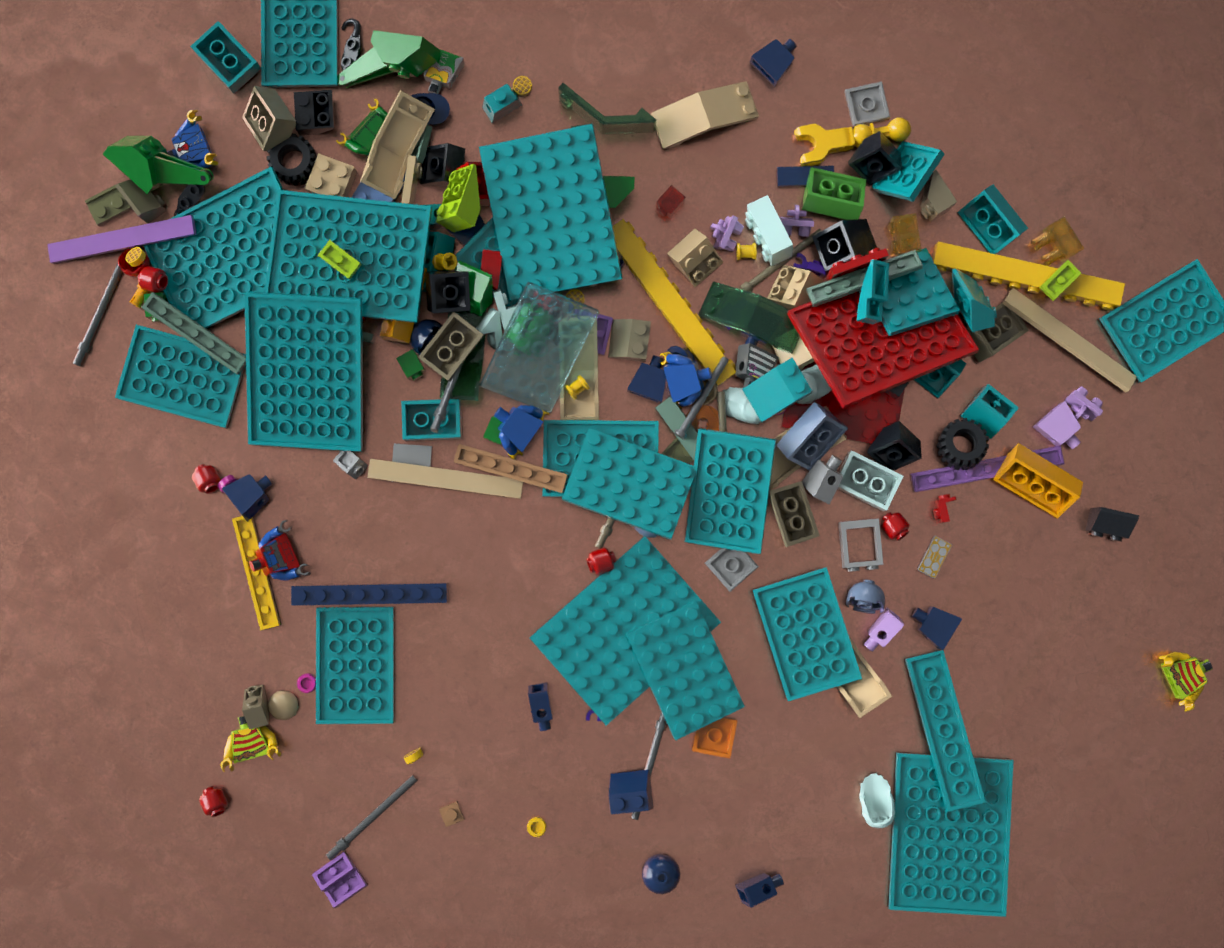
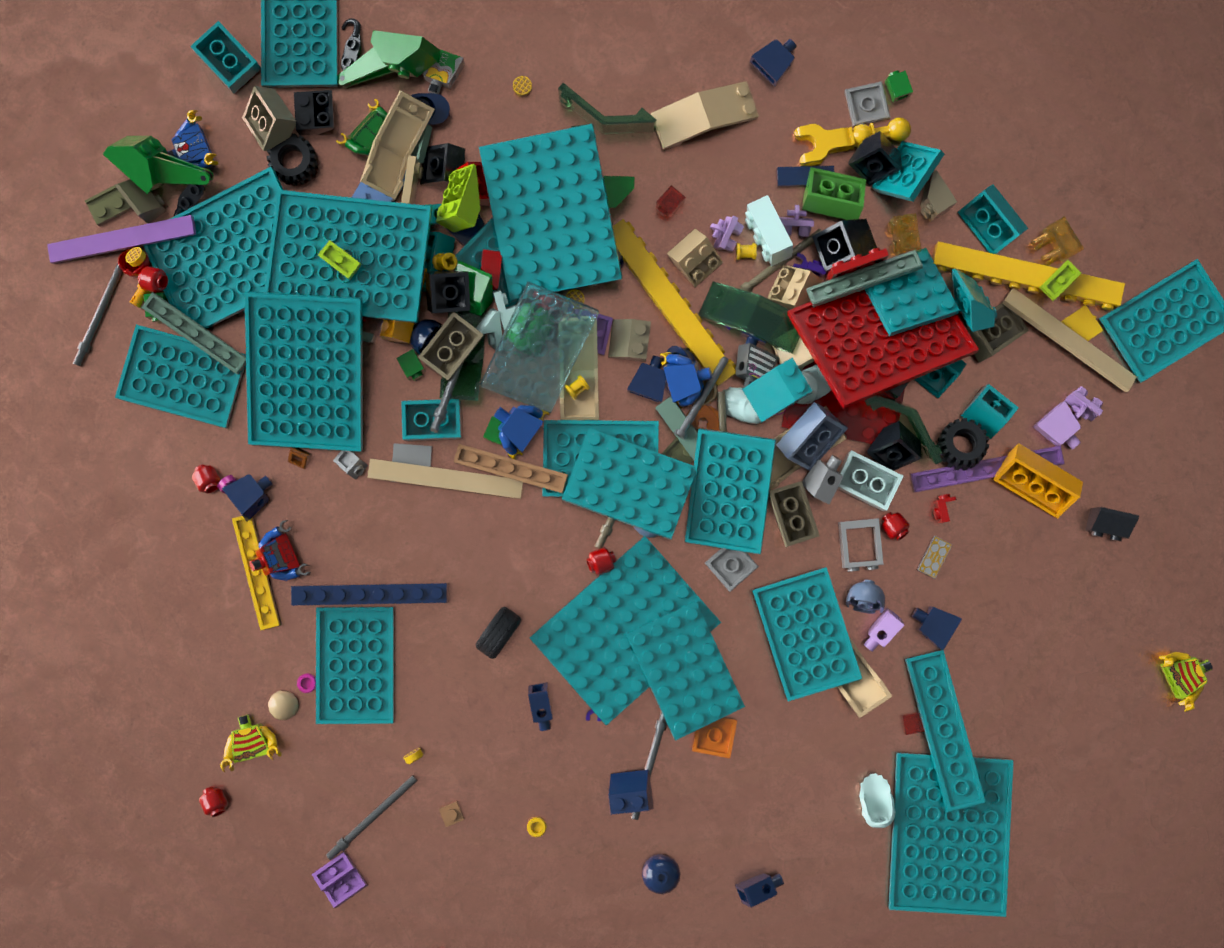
(255, 707): dark tan slope -> none
(299, 457): none -> dark orange slope
(330, 177): tan brick -> none
(498, 632): none -> black tyre
(501, 103): teal torso -> none
(873, 292): teal slope -> none
(898, 86): none -> green brick
(912, 723): none -> clear red tile
(931, 449): none -> clear green windscreen
(1083, 323): none -> yellow piece

